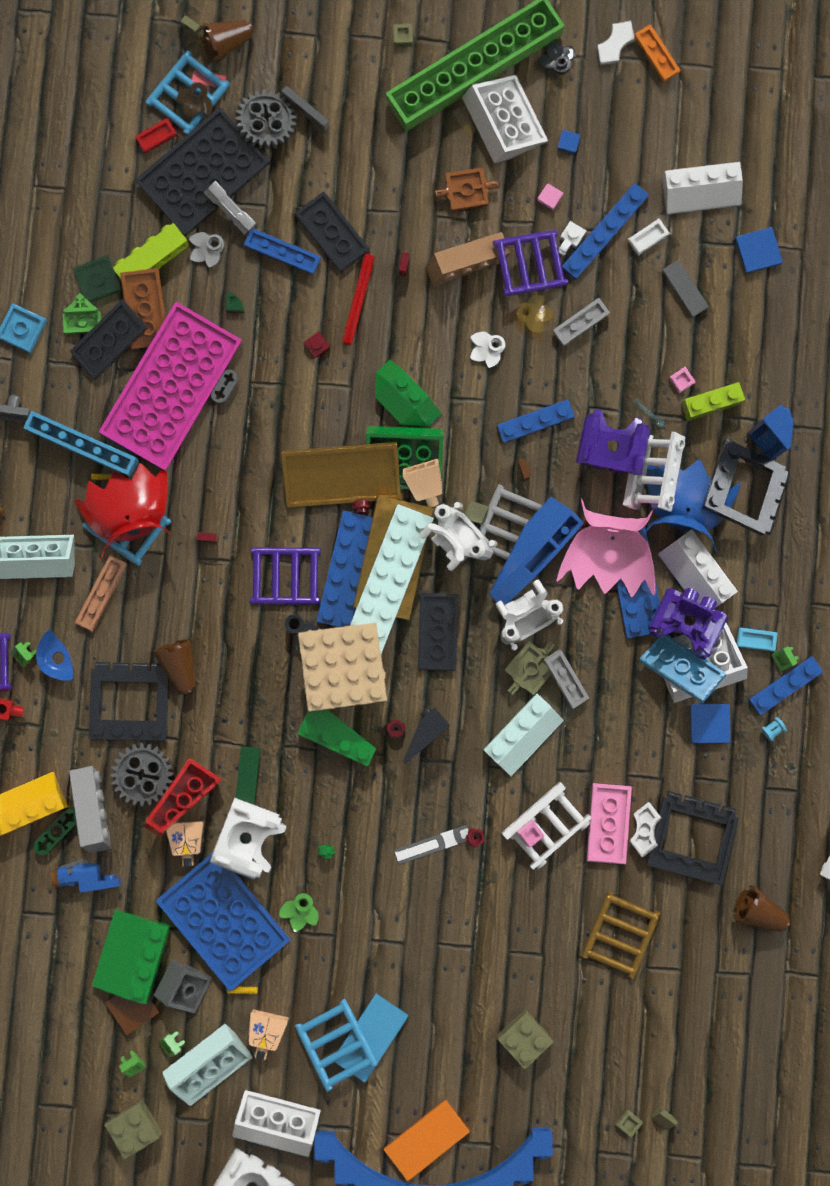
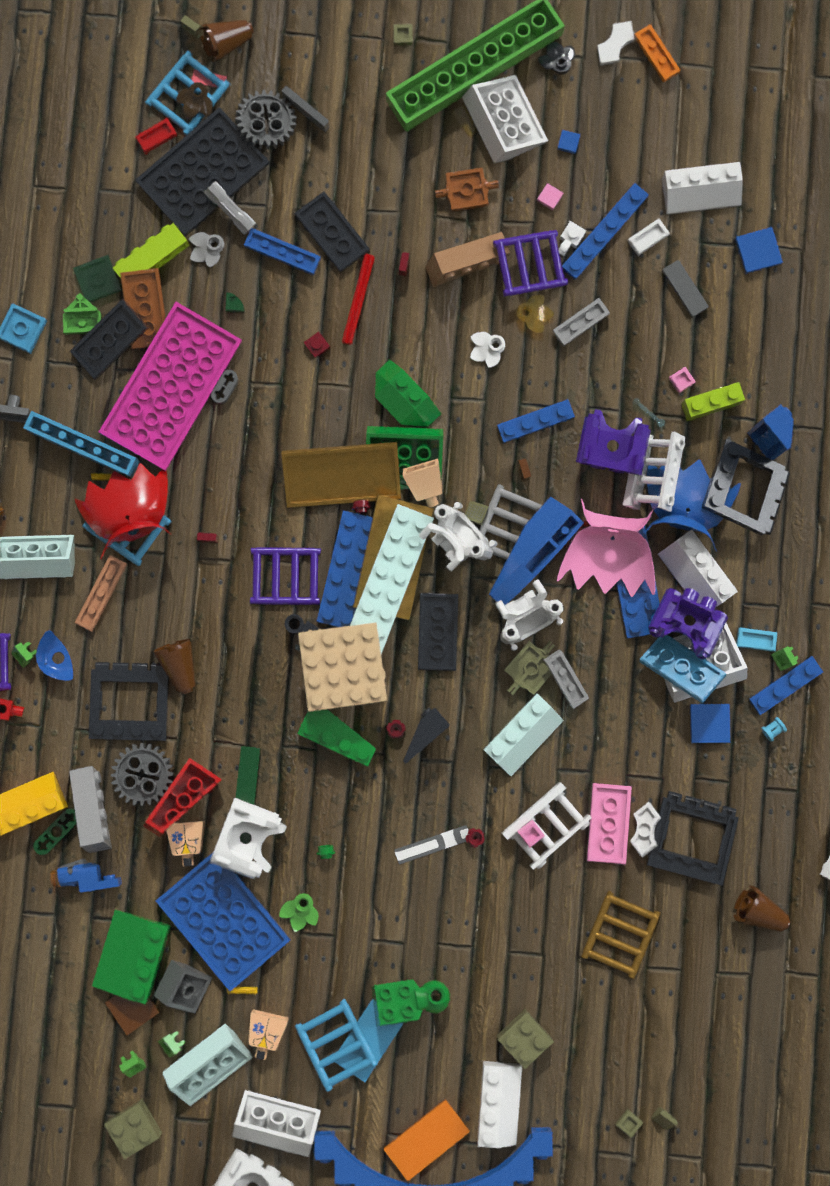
(405, 1001): none -> green brick
(499, 1104): none -> white slope

